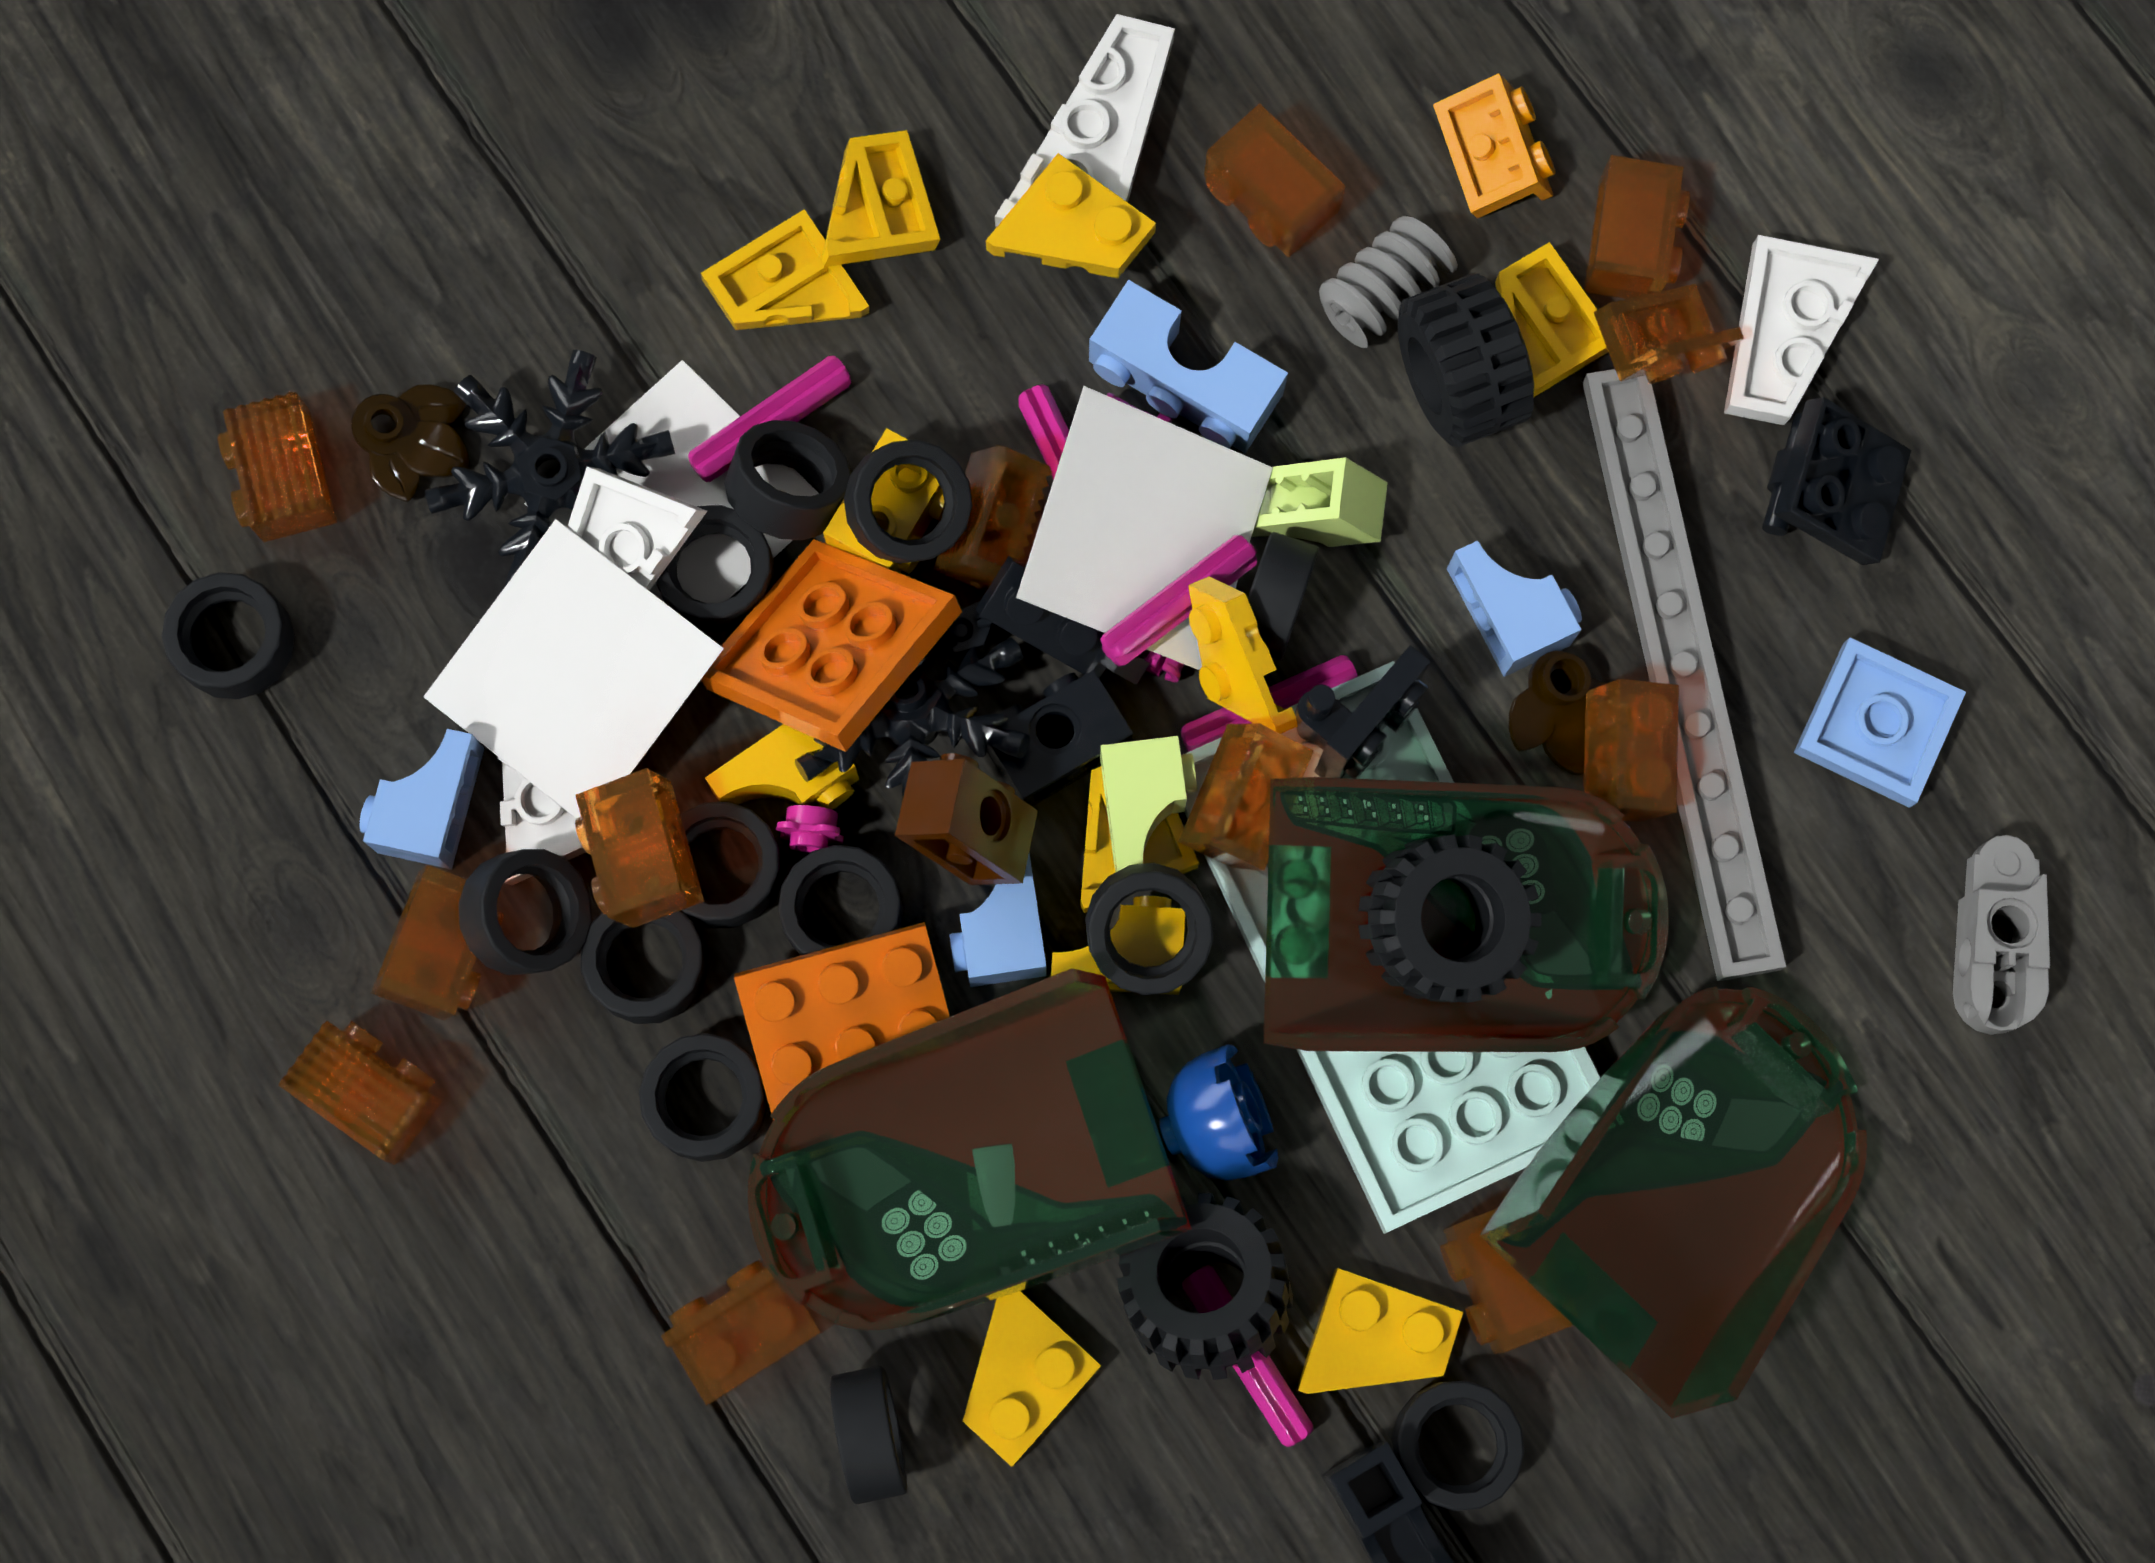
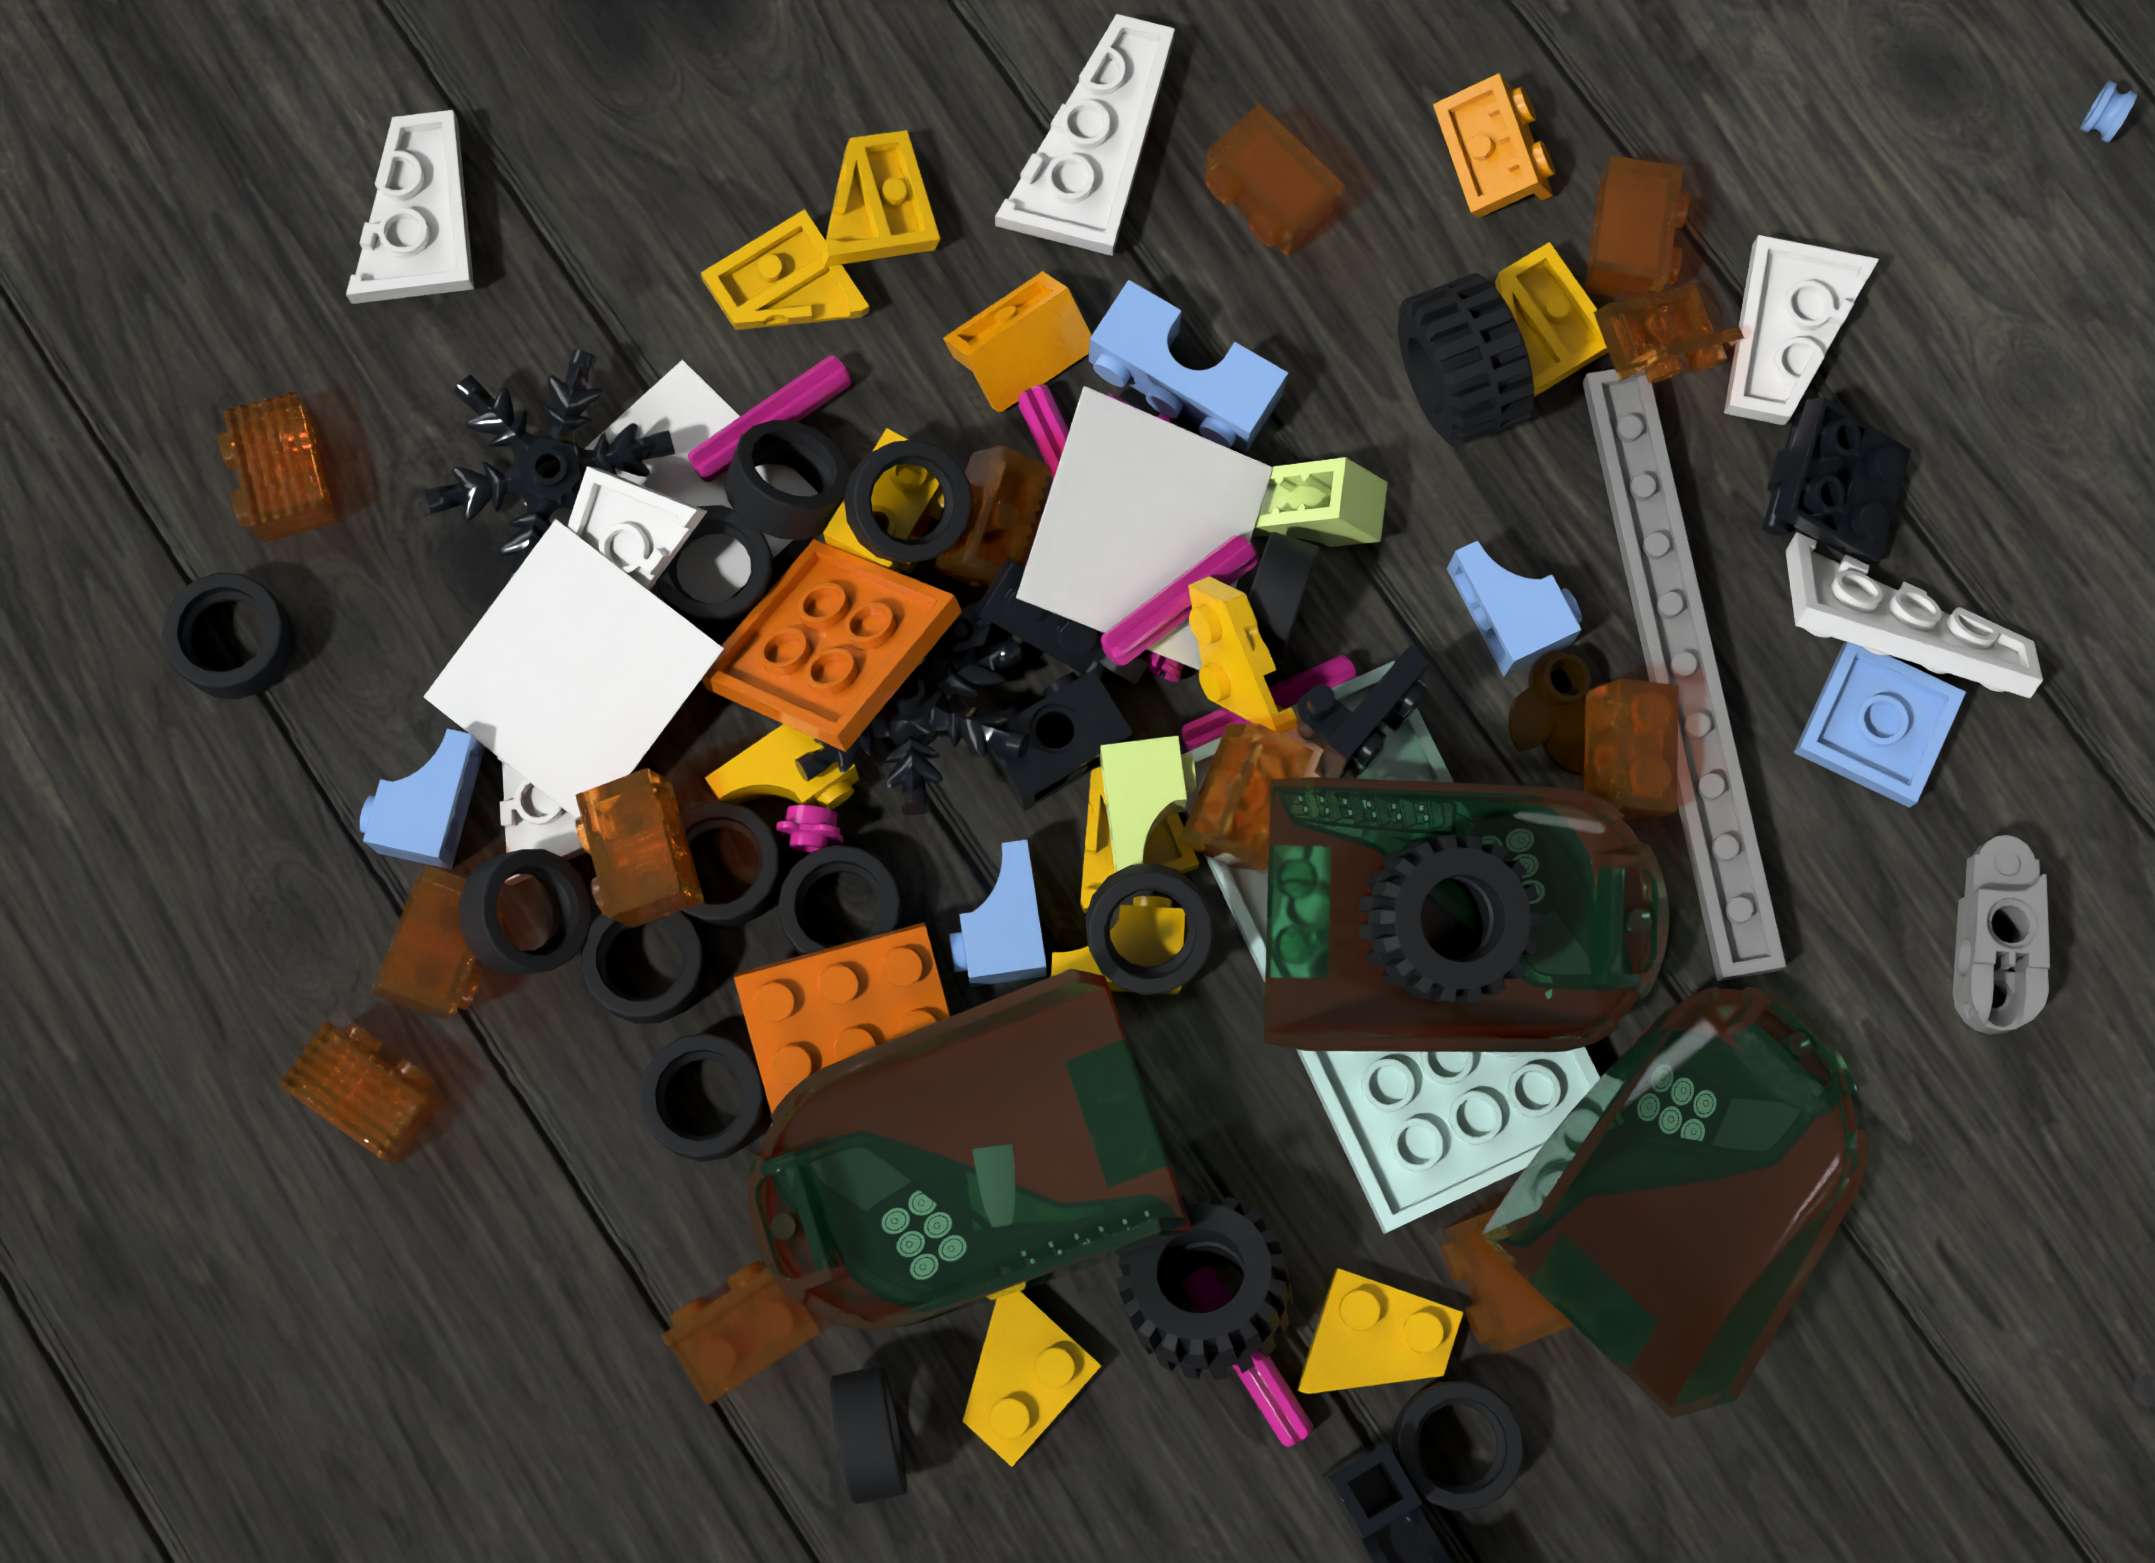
(418, 444): dark brown plate -> none
(419, 215): none -> white wing
(966, 821): reddish brown brick -> none
(1021, 340): none -> light orange panel
(1073, 223): yellow wing -> none
(1218, 1118): blue cylinder -> none
(1382, 276): light grey piece -> none
(1905, 623): none -> white wing
(2108, 111): none -> light blue bush

